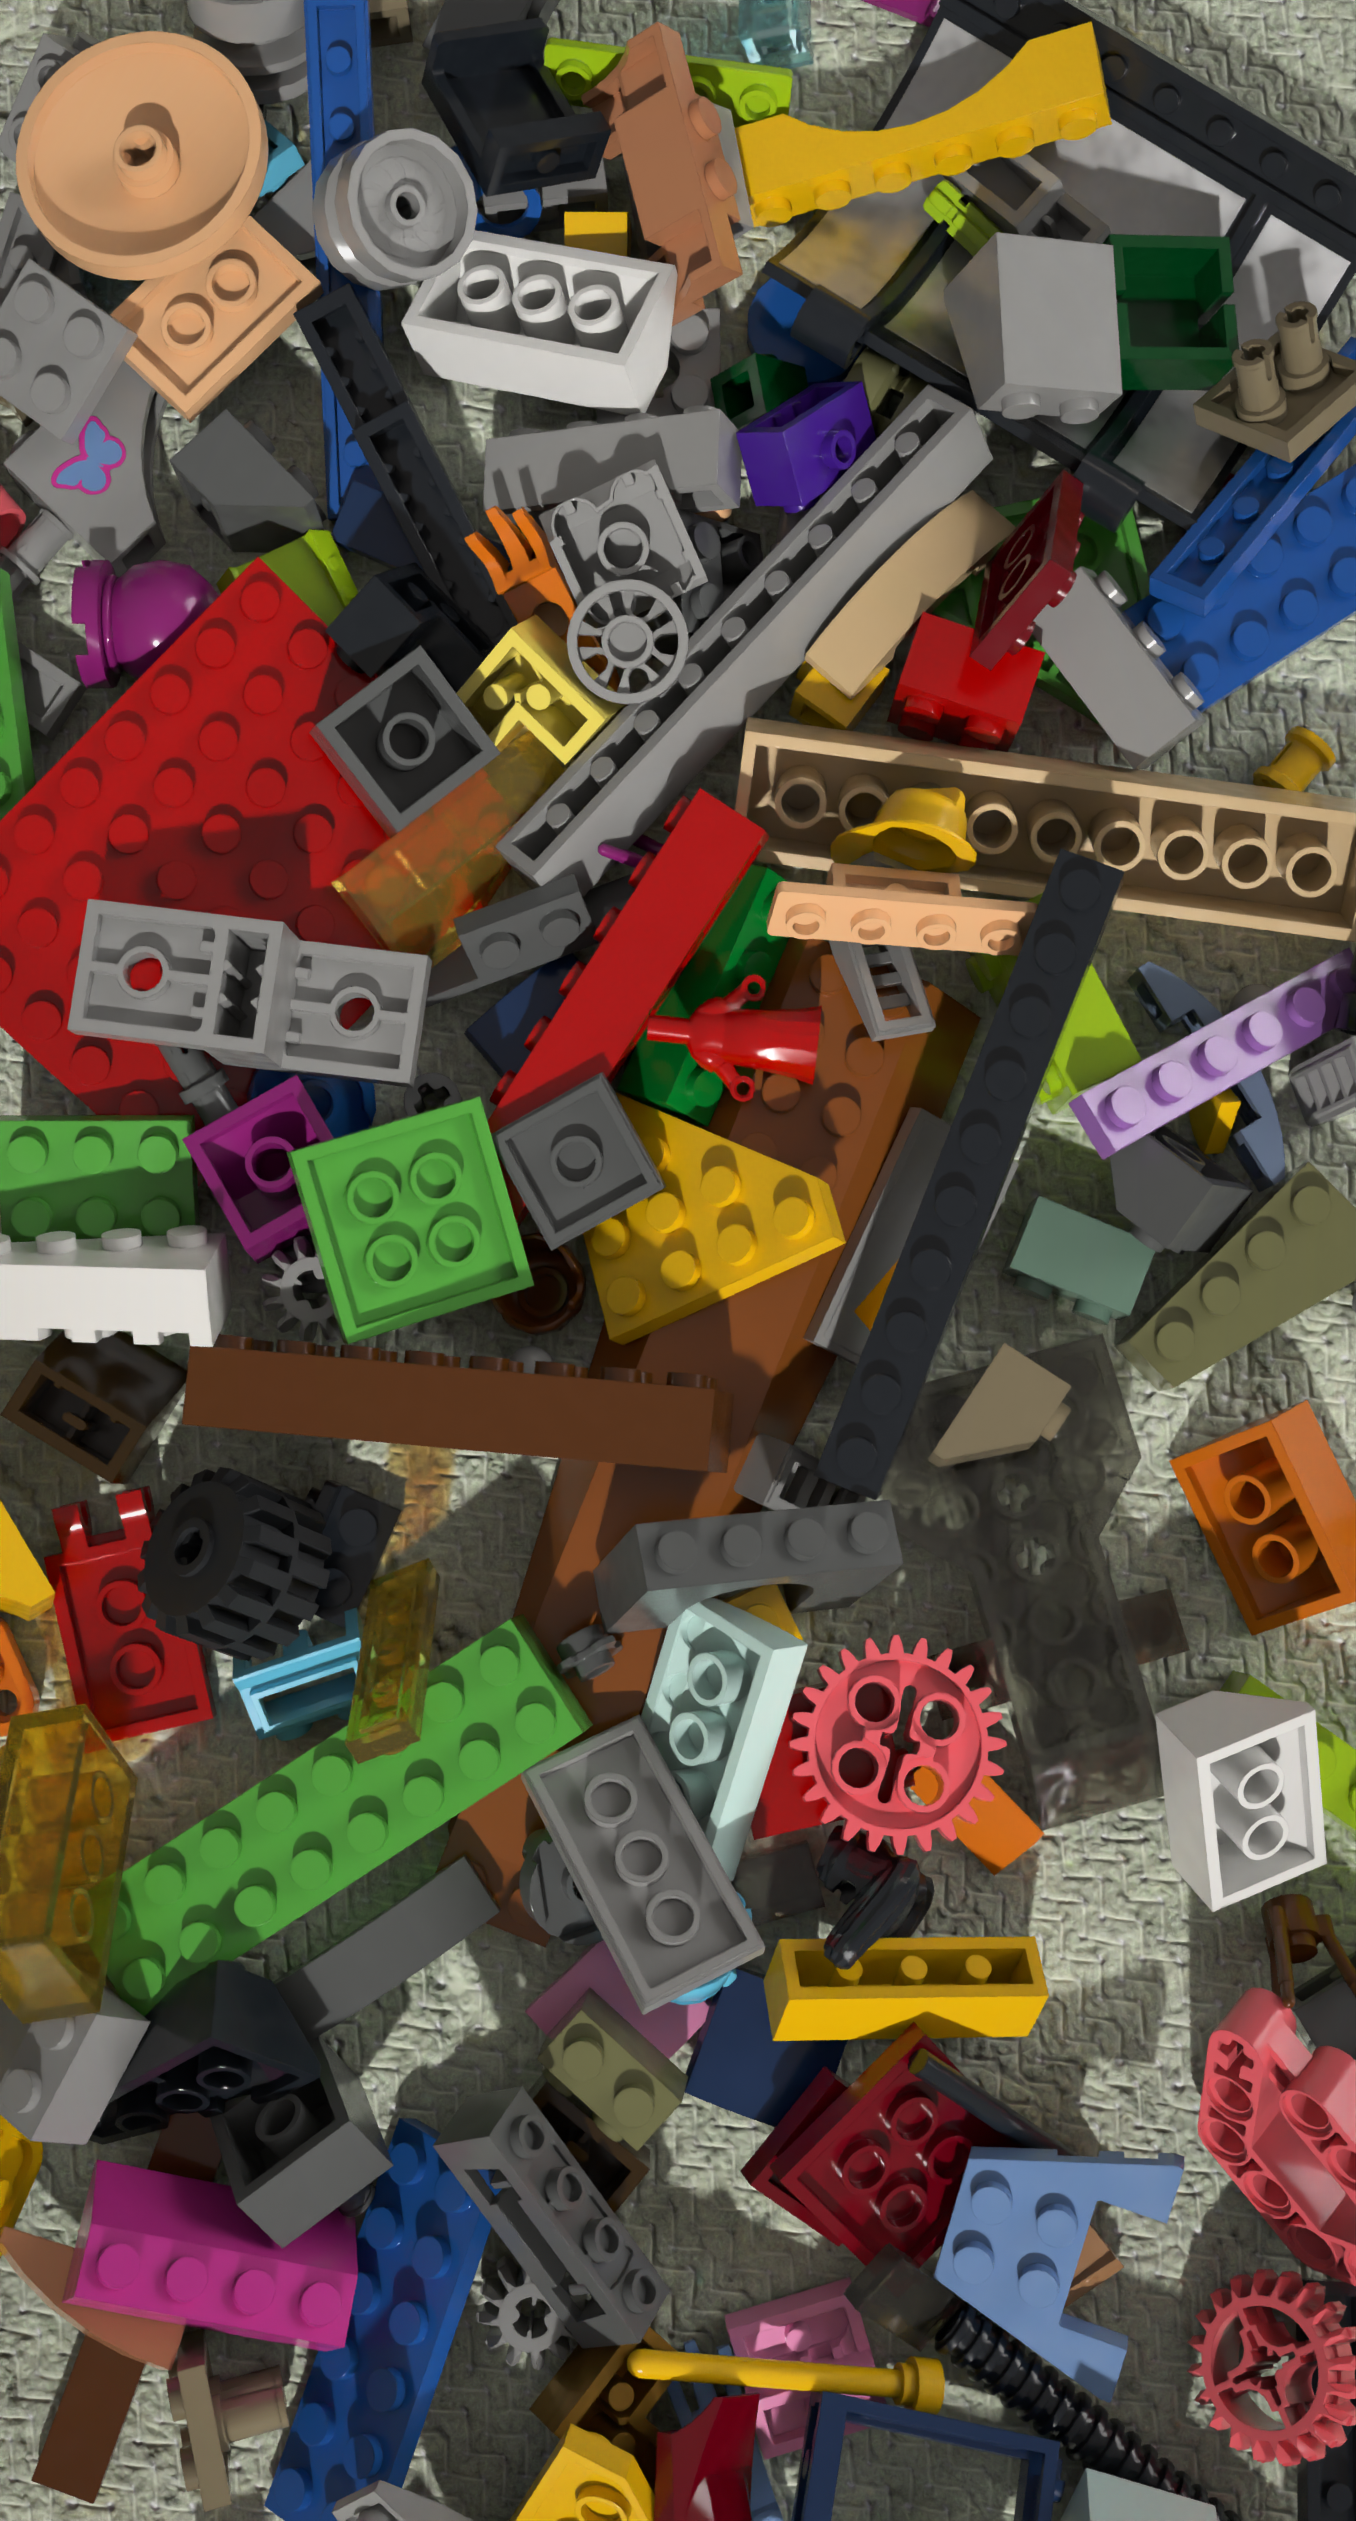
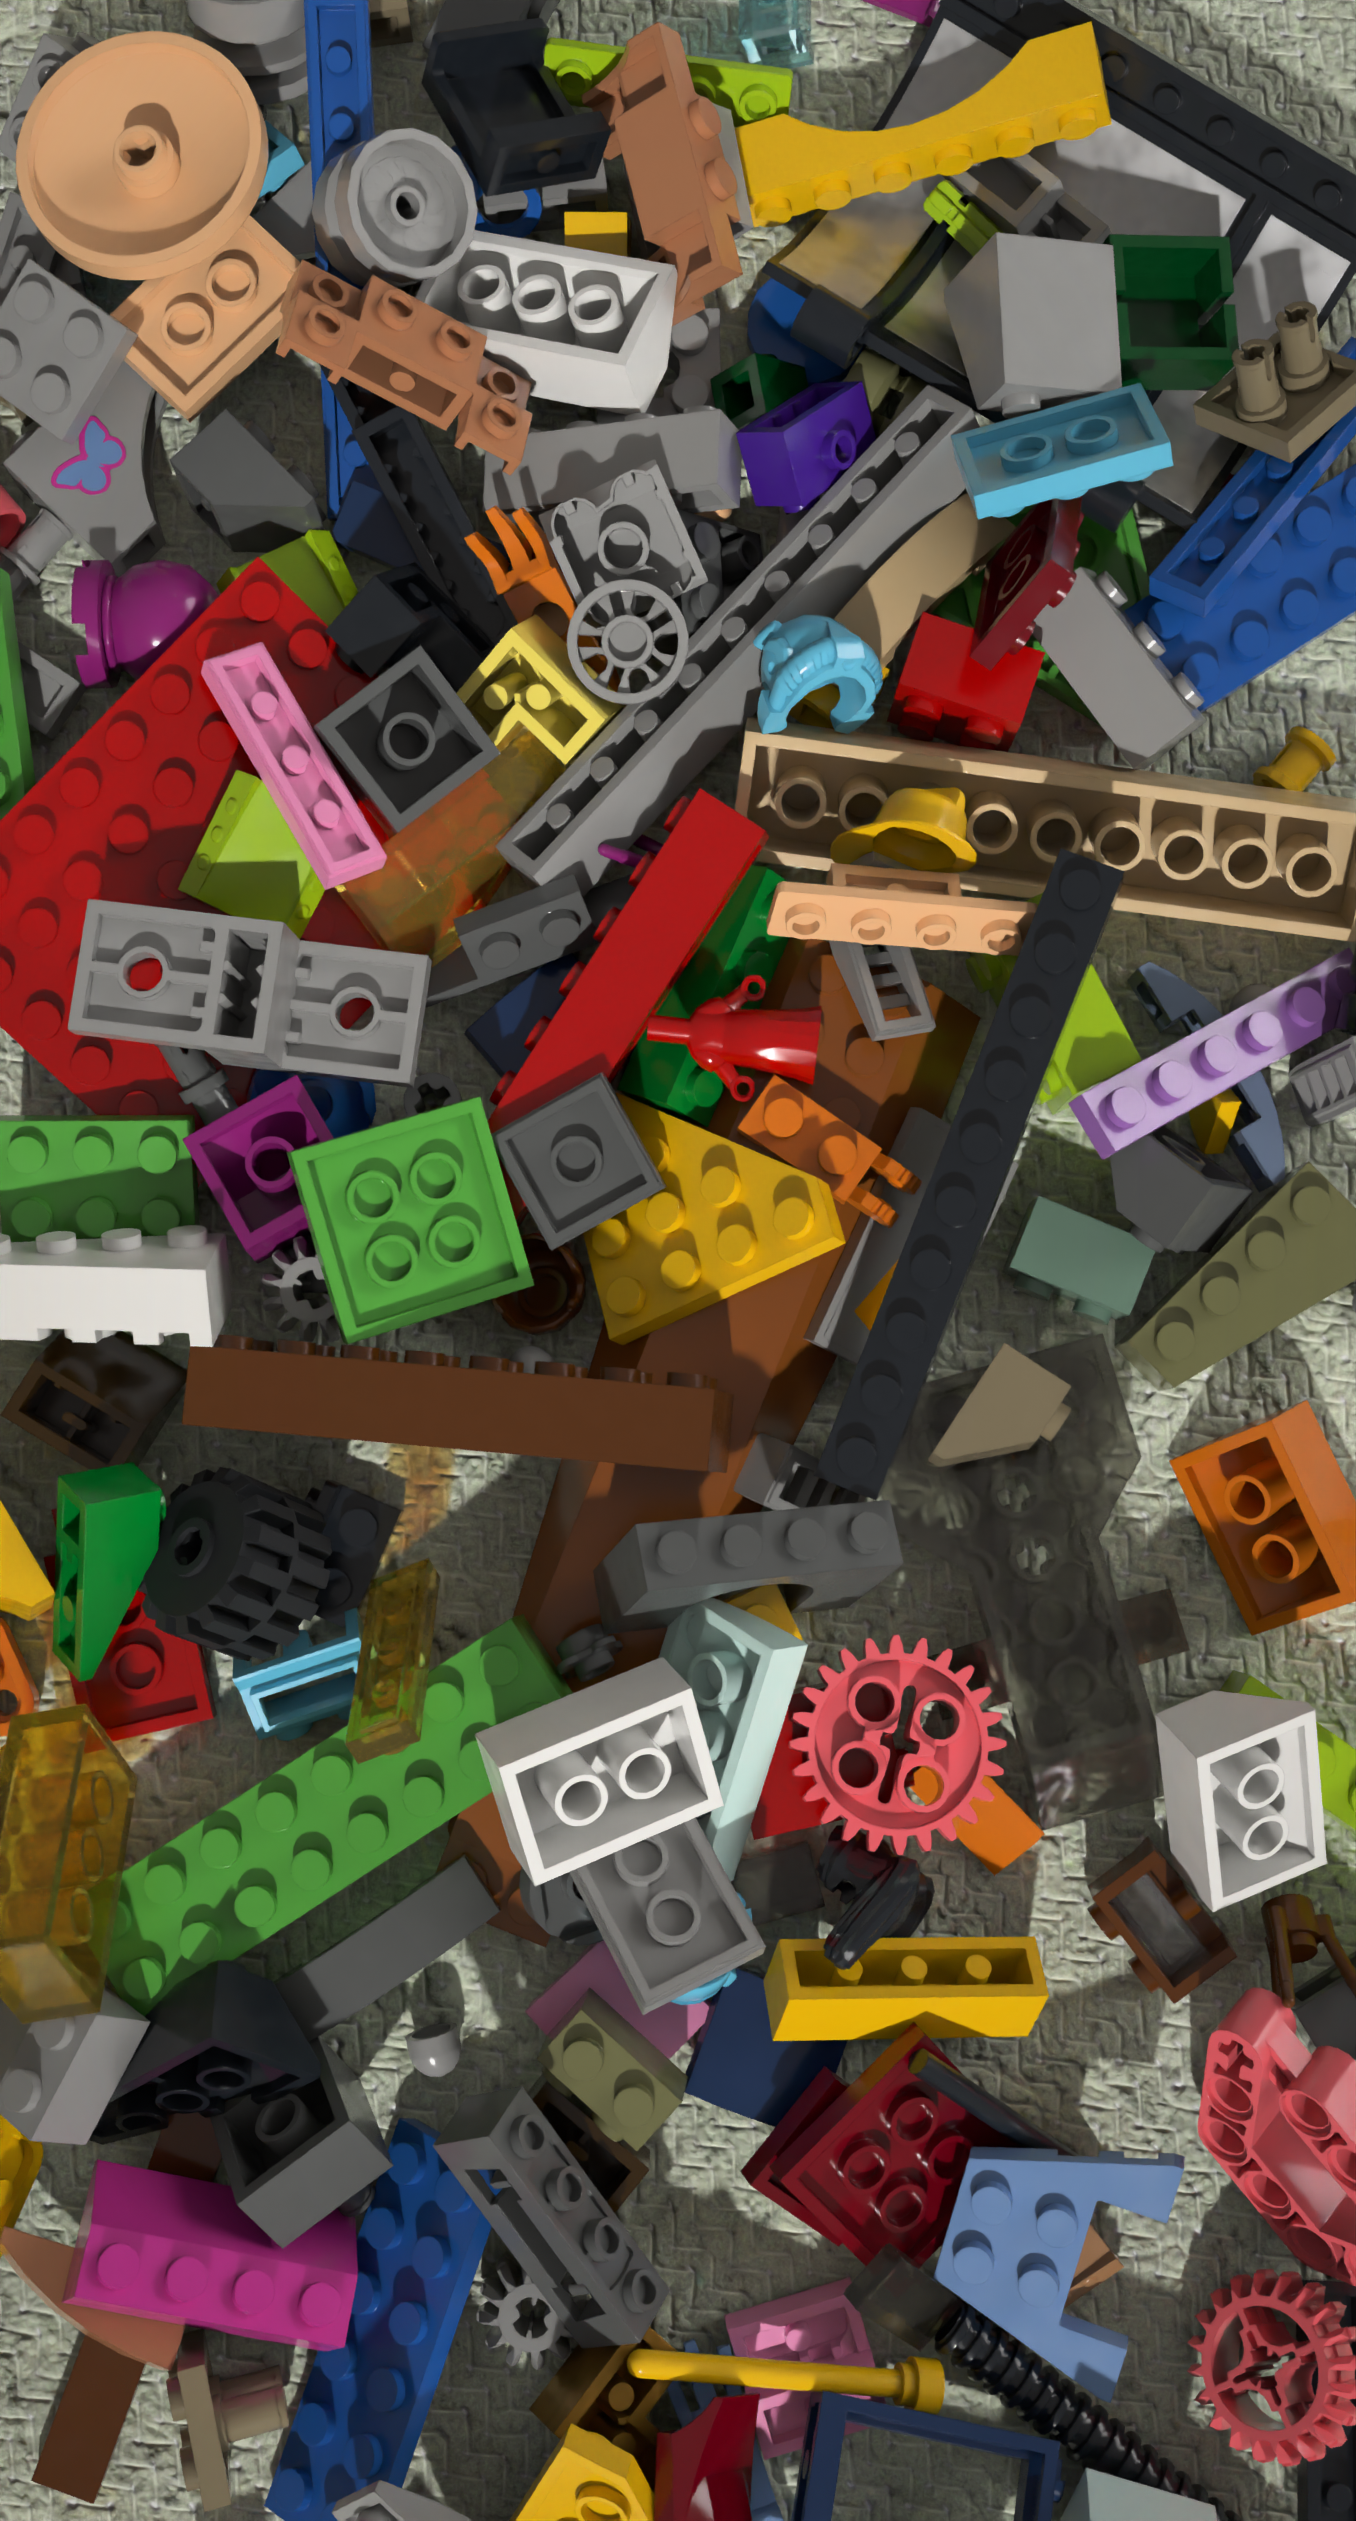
(102, 1552): none -> green slope
(253, 861): none -> lime slope
(293, 765): none -> bright pink tile
(407, 357): none -> nougat bracket
(434, 2048): none -> light grey hinge
(600, 1770): none -> white brick
(808, 656): none -> medium azure helmet
(823, 1146): none -> orange hinge
(1061, 451): none -> medium azure plate
(1160, 1921): none -> reddish brown window

